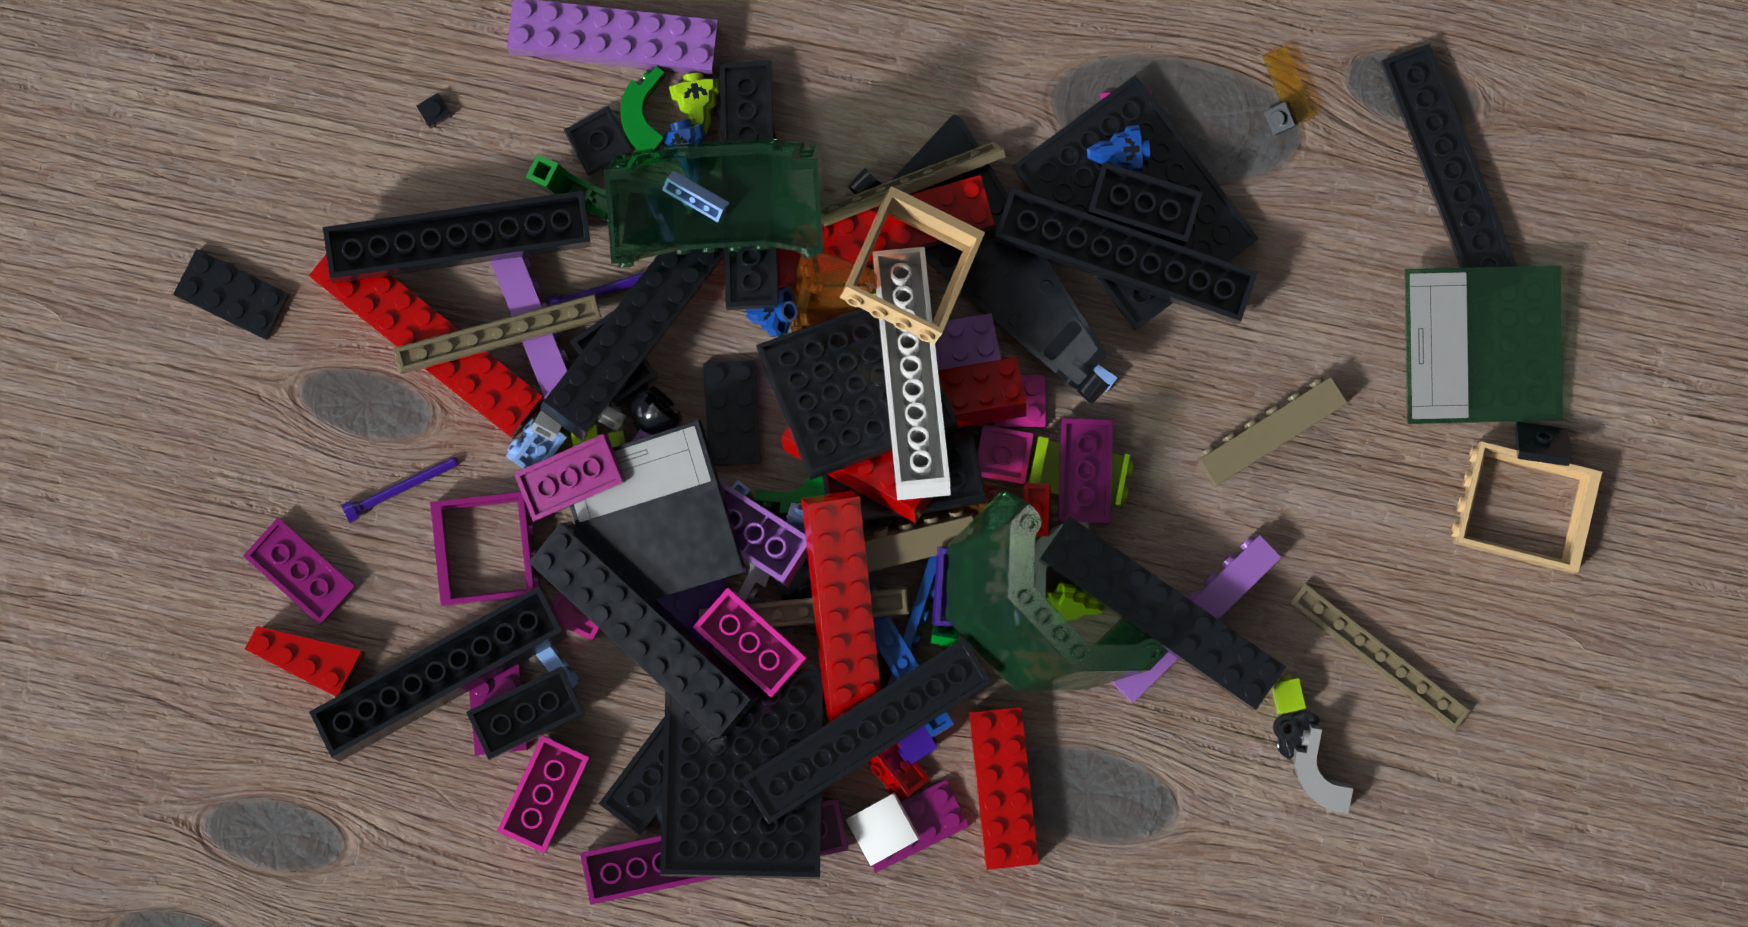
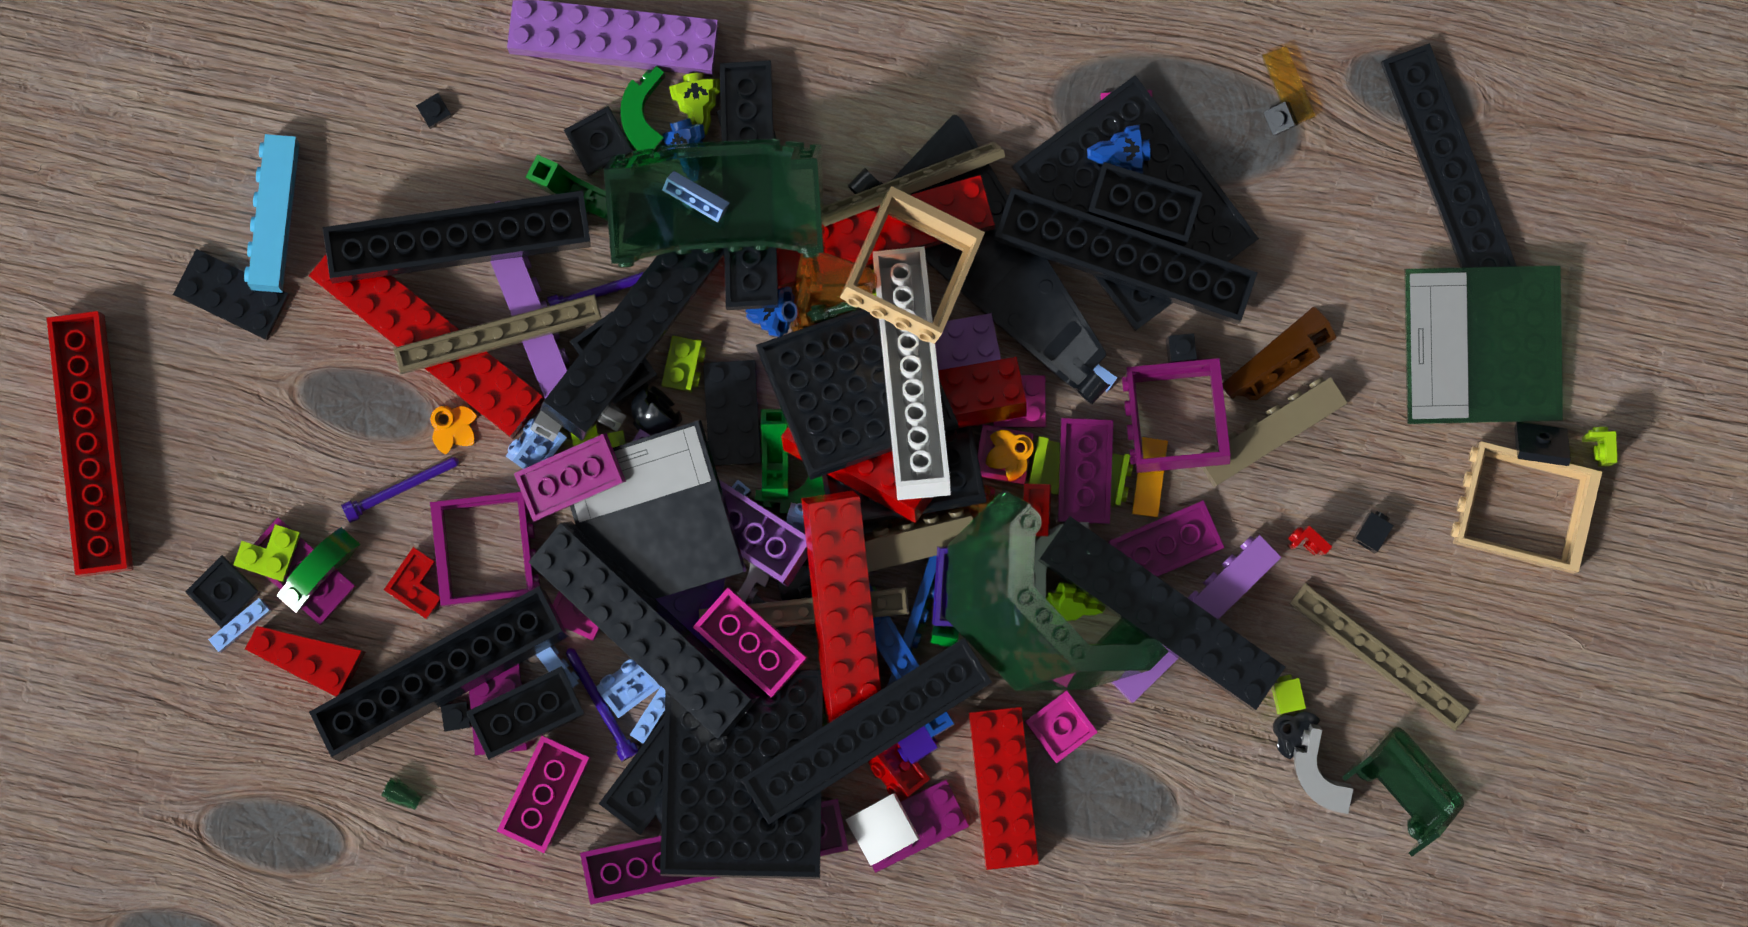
(89, 444): none -> red brick
(222, 591): none -> black plate
(240, 625): none -> light blue piece
(273, 213): none -> medium azure brick
(273, 560): none -> lime plate
(316, 567): none -> green arch
(400, 794): none -> clear green cone
(407, 585): none -> red plate
(455, 430): none -> light orange plate
(455, 716): none -> black plate
(625, 747): none -> dark purple piece
(626, 687): none -> light blue bracket
(650, 717): none -> light blue piece
(683, 363): none -> lime bracket
(773, 456): none -> green arch
(820, 313): none -> clear green plate
(1006, 454): none -> light orange plate
(1061, 726): none -> dark pink plate
(1149, 484): none -> light orange tile
(1168, 371): none -> magenta window
(1171, 540): none -> magenta plate
(1181, 348): none -> black brick
(1282, 357): none -> reddish brown wedge
(1313, 541): none -> red bracket
(1373, 531): none -> black brick
(1413, 783): none -> clear green windscreen
(1606, 447): none -> lime bracket

